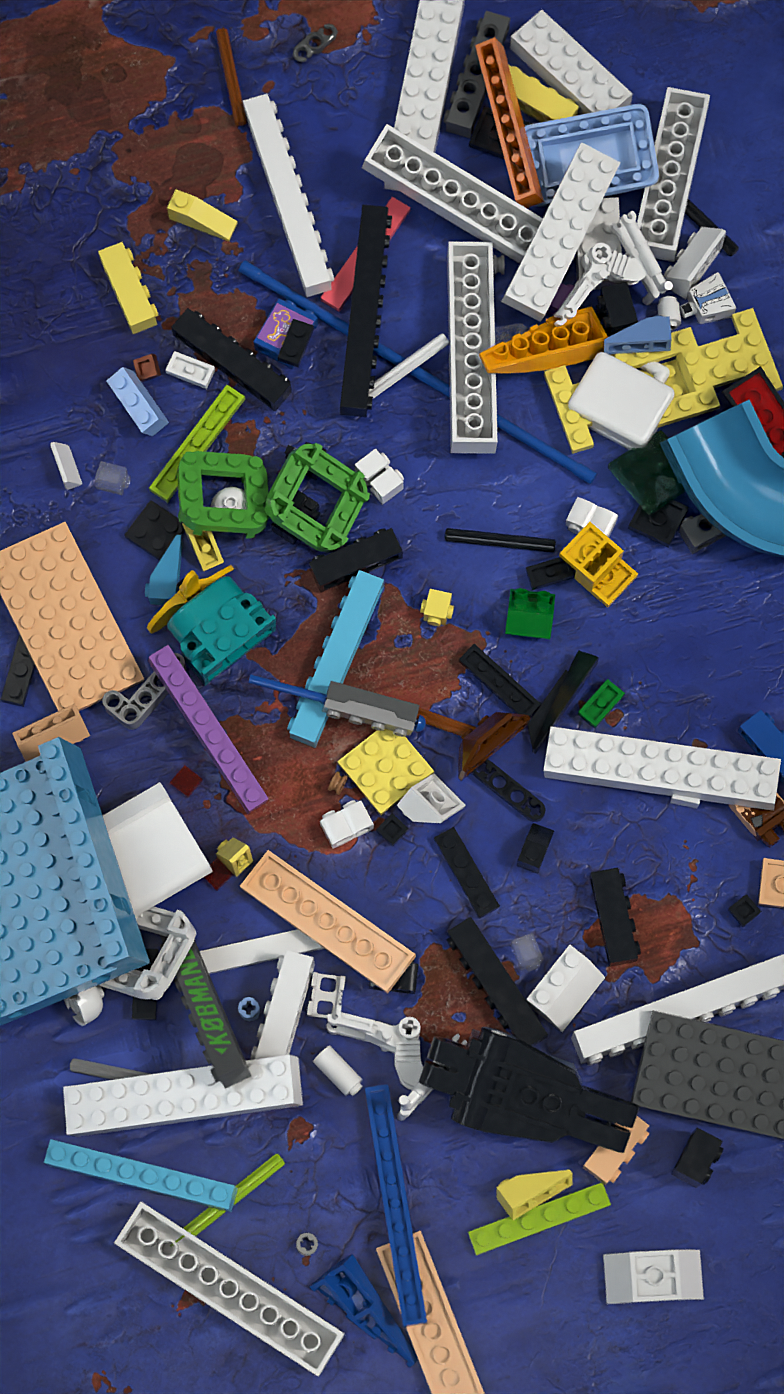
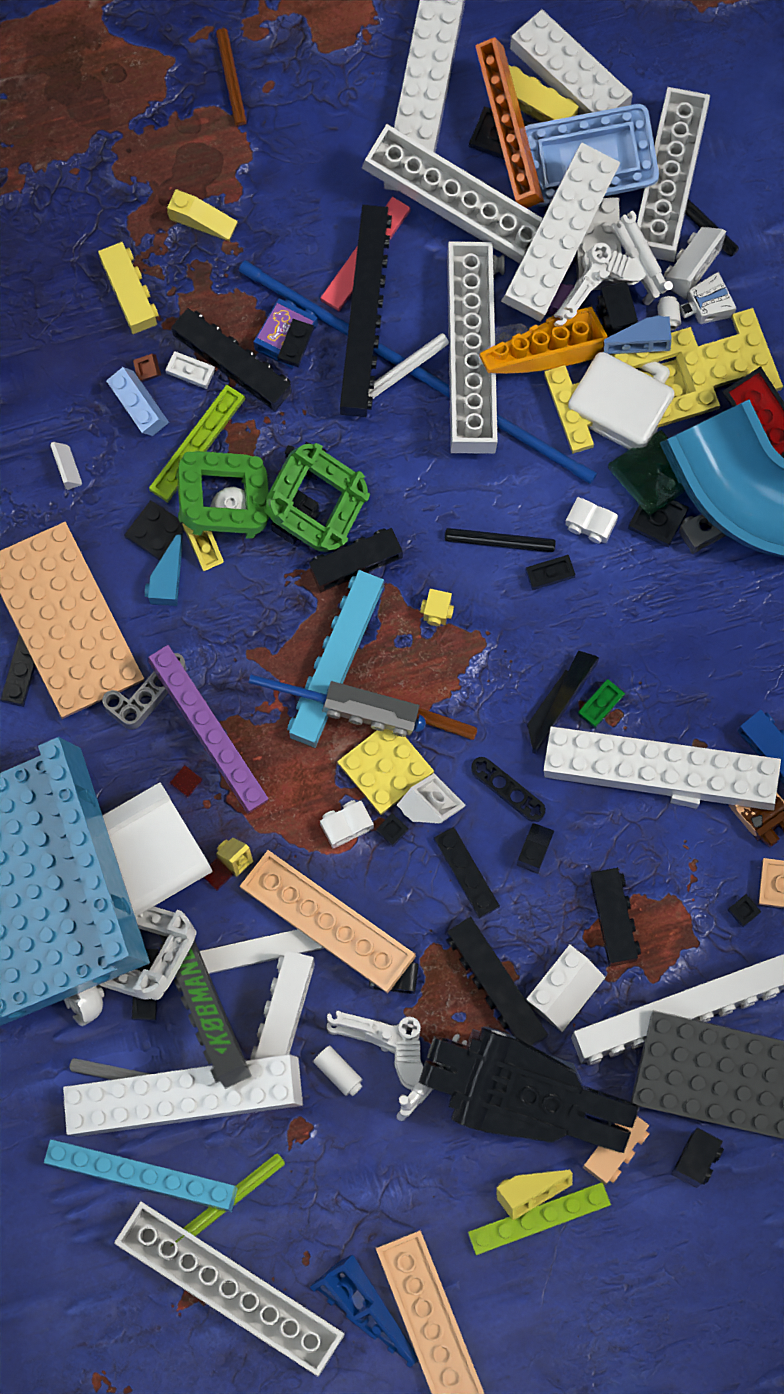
(63, 724): light nougat brick -> none
(112, 478): clear brick -> none
(213, 622): teal brick -> none
(254, 1013): light blue bush -> none
(287, 195): white brick -> none
(303, 1251): light grey bush -> none
(305, 46): dark grey piece -> none
(319, 995): white piece -> none
(337, 783): medium nougat bush -> none
(380, 476): white piece -> none
(396, 1206): blue plate -> none
(464, 123): dark grey brick -> none
(487, 739): reddish brown wedge -> none
(499, 681): black plate -> none
(527, 952): clear brick -> none
(530, 613): green slope -> none
(598, 564): yellow bracket -> none
(653, 1276): white slope -> none

